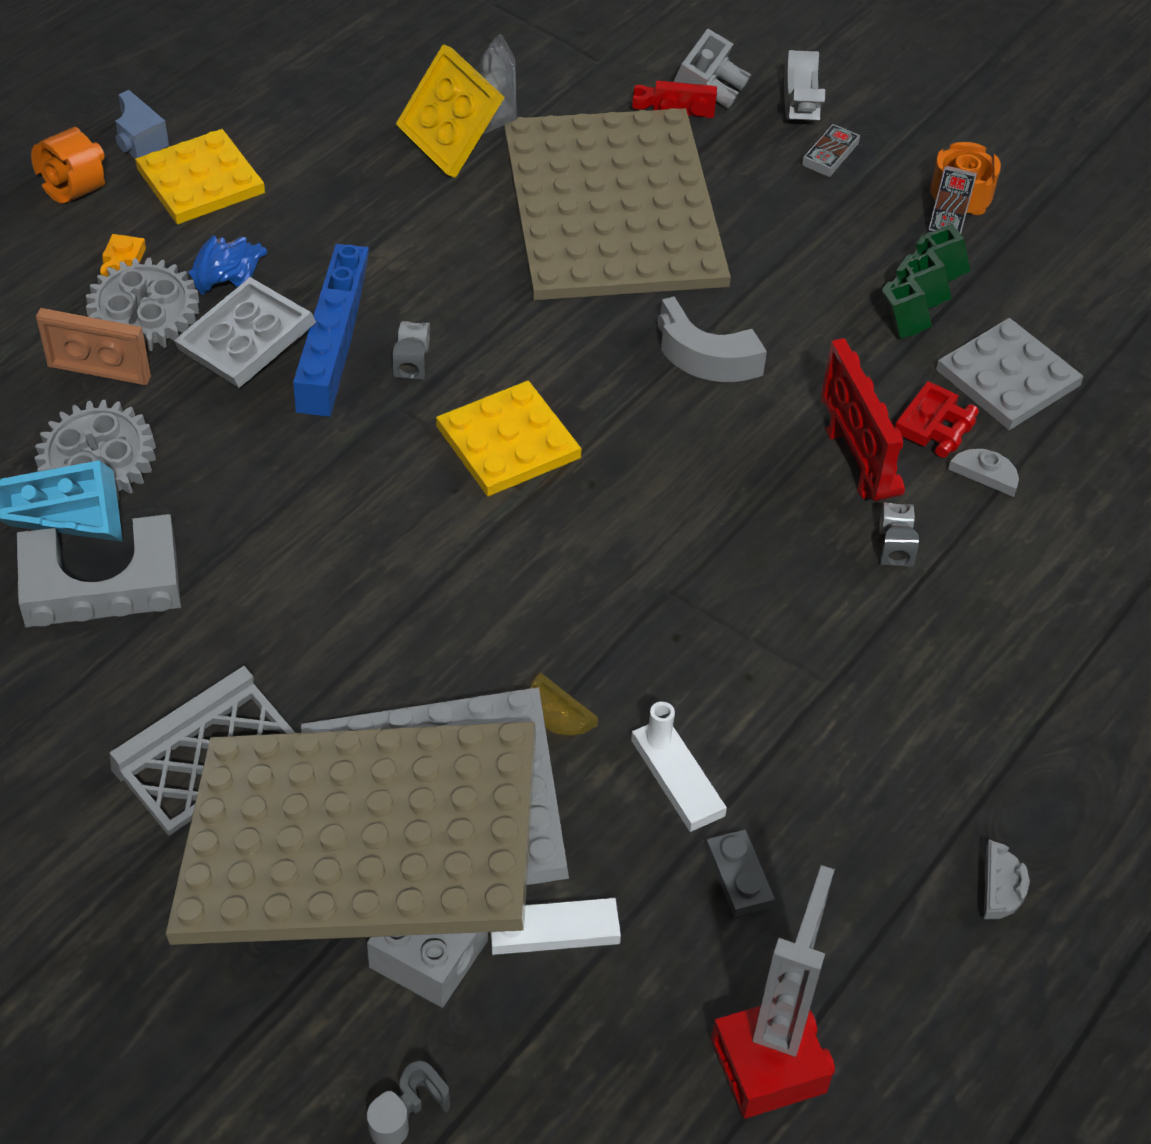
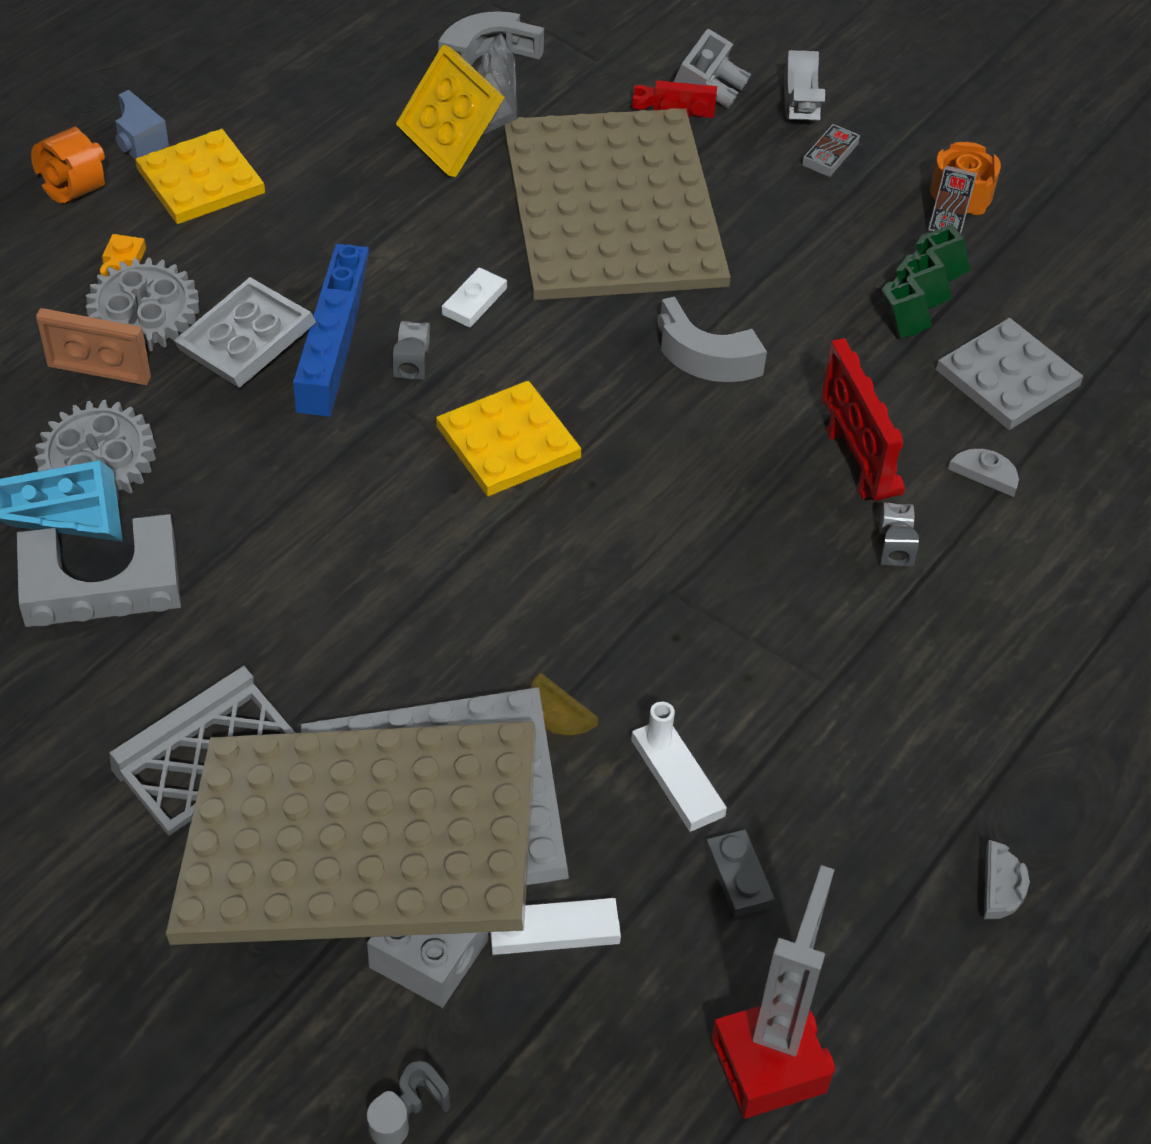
(225, 261): blue hair -> none
(474, 297): none -> white plate
(475, 33): none -> light grey arch
(926, 415): red plate -> none

